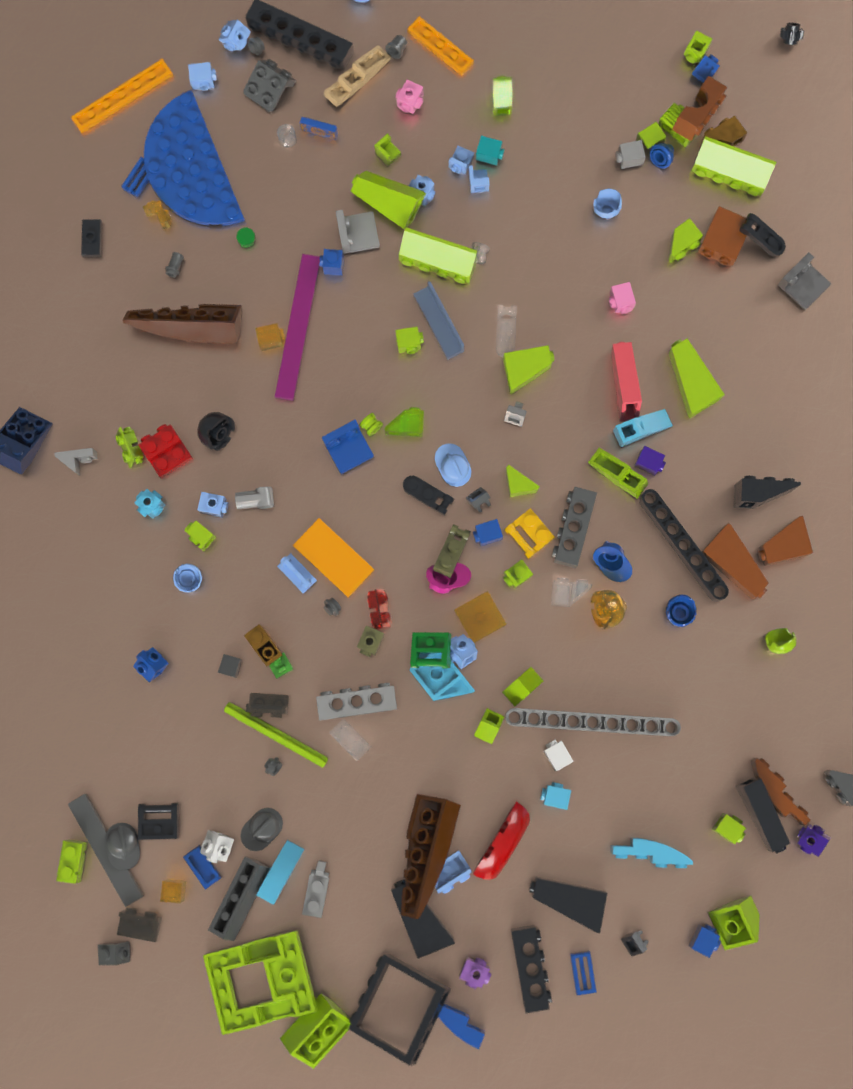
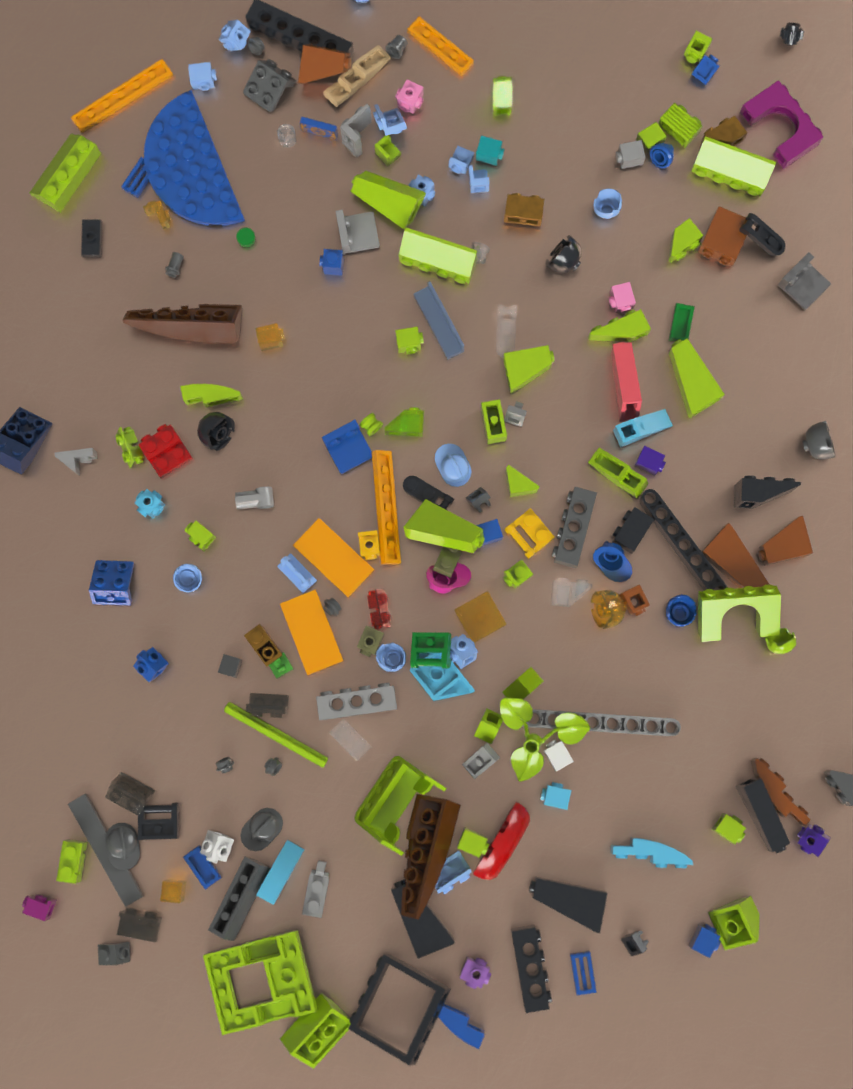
(38, 907): none -> magenta brick
(66, 171): none -> lime slope
(111, 582): none -> blue bracket
(129, 793): none -> clear smoke bracket
(210, 394): none -> lime slope
(212, 504): light blue brick -> none
(224, 765): none -> dark grey plate
(297, 327): magenta tile -> none
(311, 632): none -> light orange tile
(322, 63): none -> dark orange slope
(352, 127): none -> light grey bracket
(369, 536): none -> yellow brick
(386, 507): none -> light orange plate
(390, 121): none -> light blue bracket
(390, 798): none -> lime windscreen
(391, 657): none -> light blue hair
(442, 528): none -> lime slope
(473, 843): none -> lime brick
(481, 760): none -> light grey slope
(493, 421): none -> lime brick
(524, 209): none -> pearl gold brick
(526, 759): none -> lime plant
(565, 256): none -> black cylinder
(625, 329): none -> lime slope
(633, 529): none -> black brick
(637, 594): none -> dark orange brick
(681, 322): none -> green tile
(692, 119): dark orange arch -> none
(715, 603): none -> lime arch
(778, 100): none -> magenta arch
(819, 441): none -> dark grey cylinder

